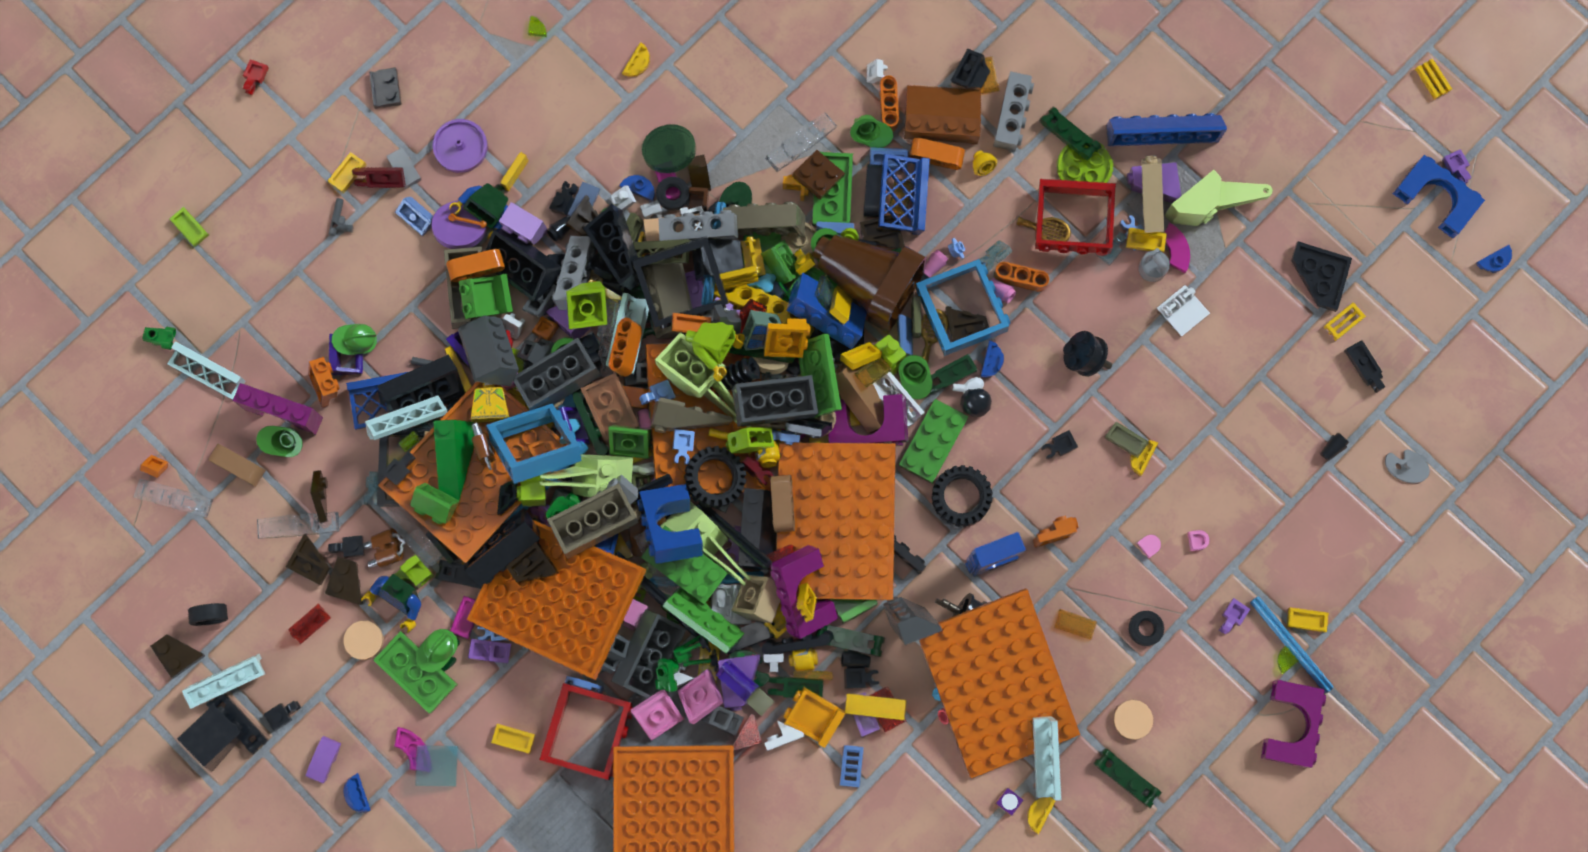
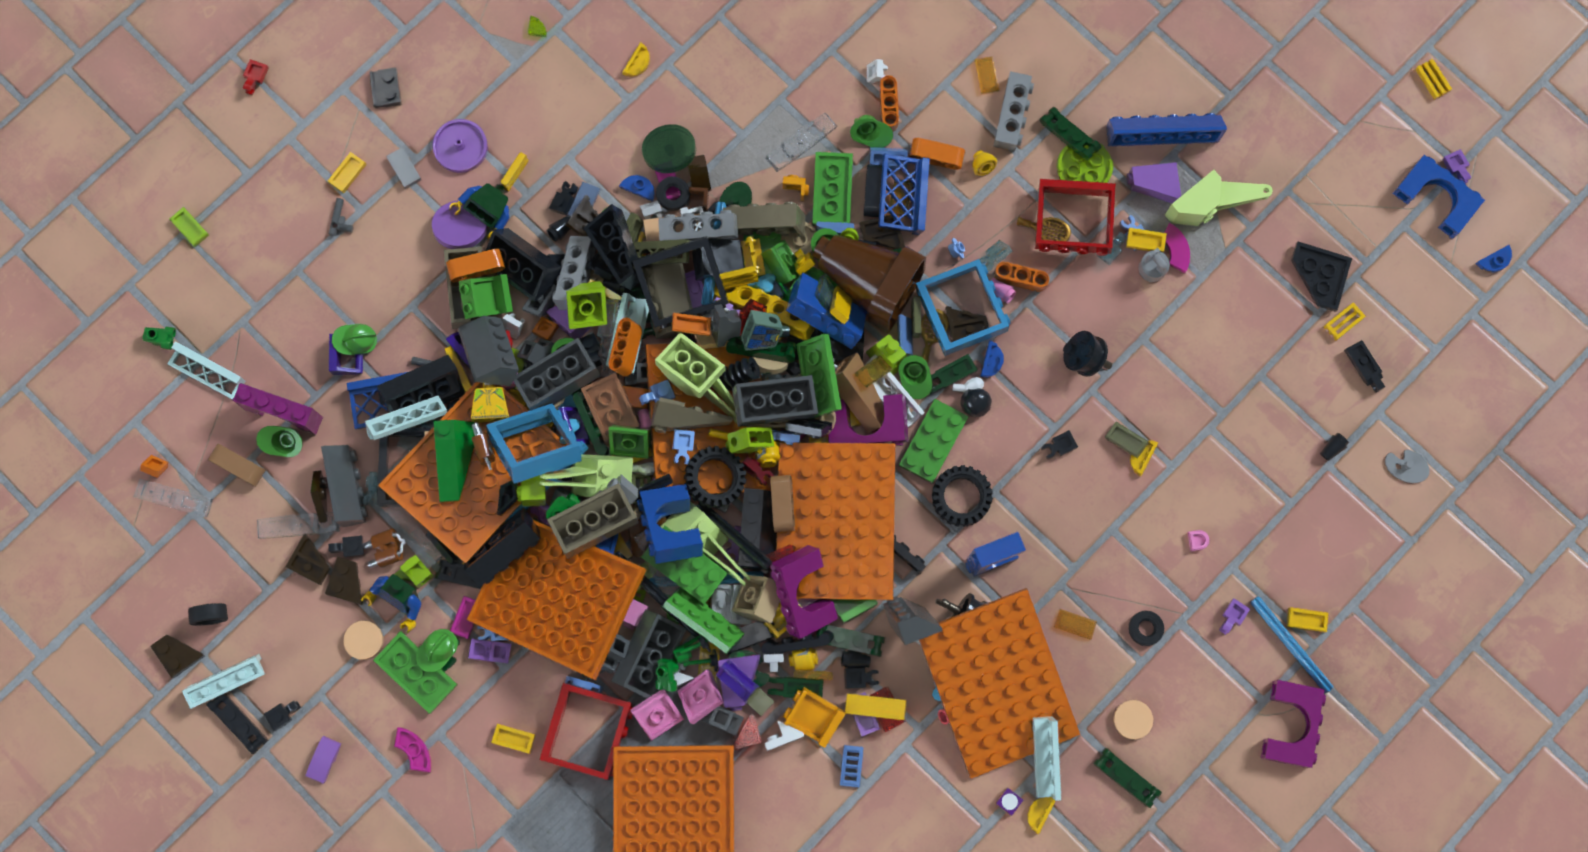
(211, 737): black slope -> none
(309, 623): clear red hinge -> none
(322, 380): orange plate -> none
(344, 485): none -> dark grey slope
(355, 794): blue plate -> none
(380, 177): dark red hinge -> none
(397, 470): black plate -> none
(409, 441): clear neon green tile -> none
(415, 215): medium blue slope -> none
(434, 503): bright green slope -> none
(436, 765): clear light blue tile -> none
(452, 217): orange hinge -> none
(523, 224): lavender slope -> none
(532, 565): dark brown wing -> none
(623, 198): white tile -> none
(713, 343): lime torso -> none
(787, 338): light orange plate -> none
(806, 603): yellow tile -> none
(818, 174): reddish brown plate -> none
(860, 355): yellow tile -> none
(935, 263): bright pink cone -> none
(943, 114): dark orange slope -> none
(971, 70): black slope -> none
(1060, 529): orange plate -> none
(1149, 545): bright pink tile -> none
(1152, 194): tan window -> none
(1183, 310): white hinge -> none
(1285, 660): clear neon green tile -> none

